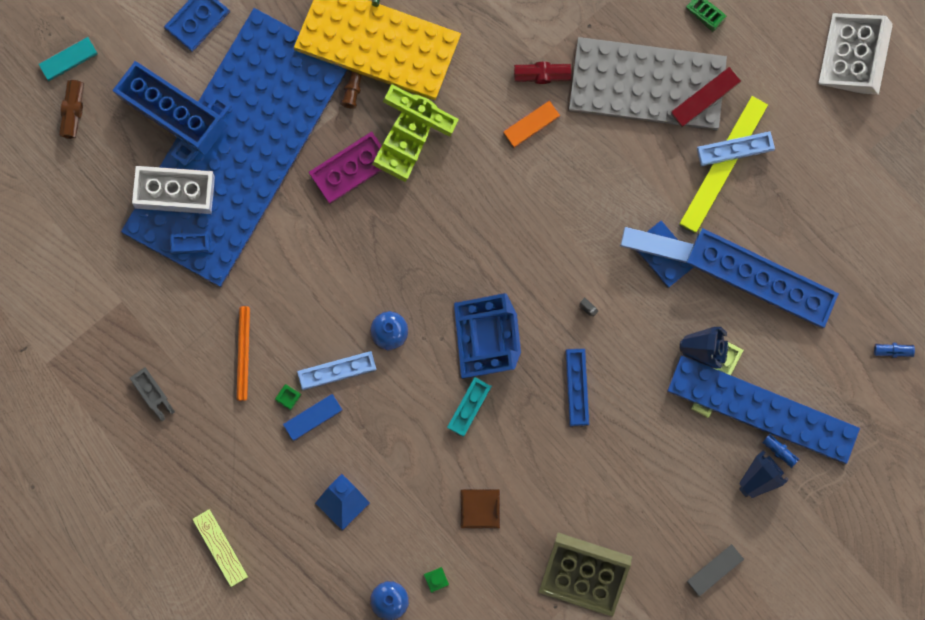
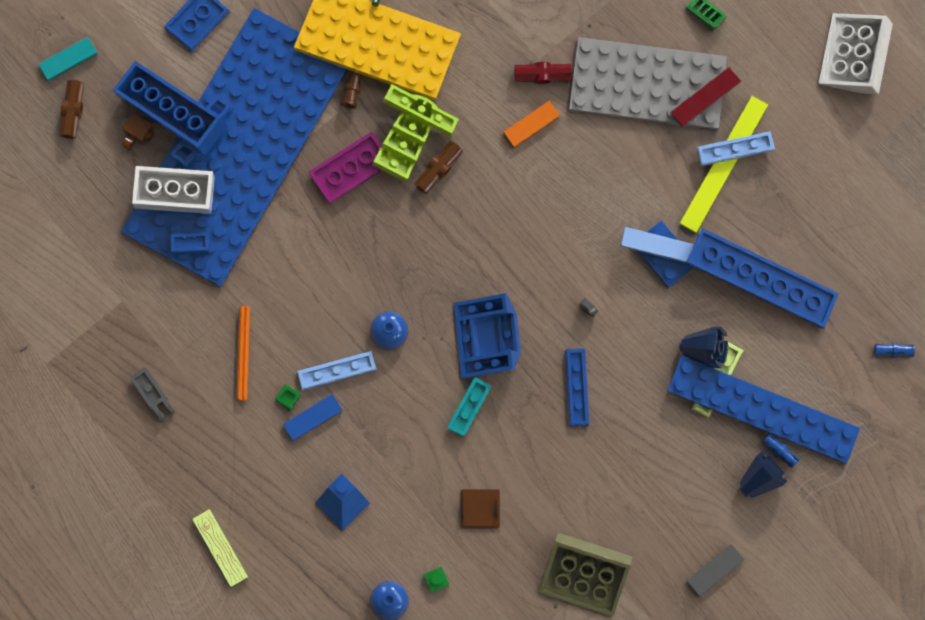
(137, 130): none -> reddish brown brick
(438, 167): none -> reddish brown piece

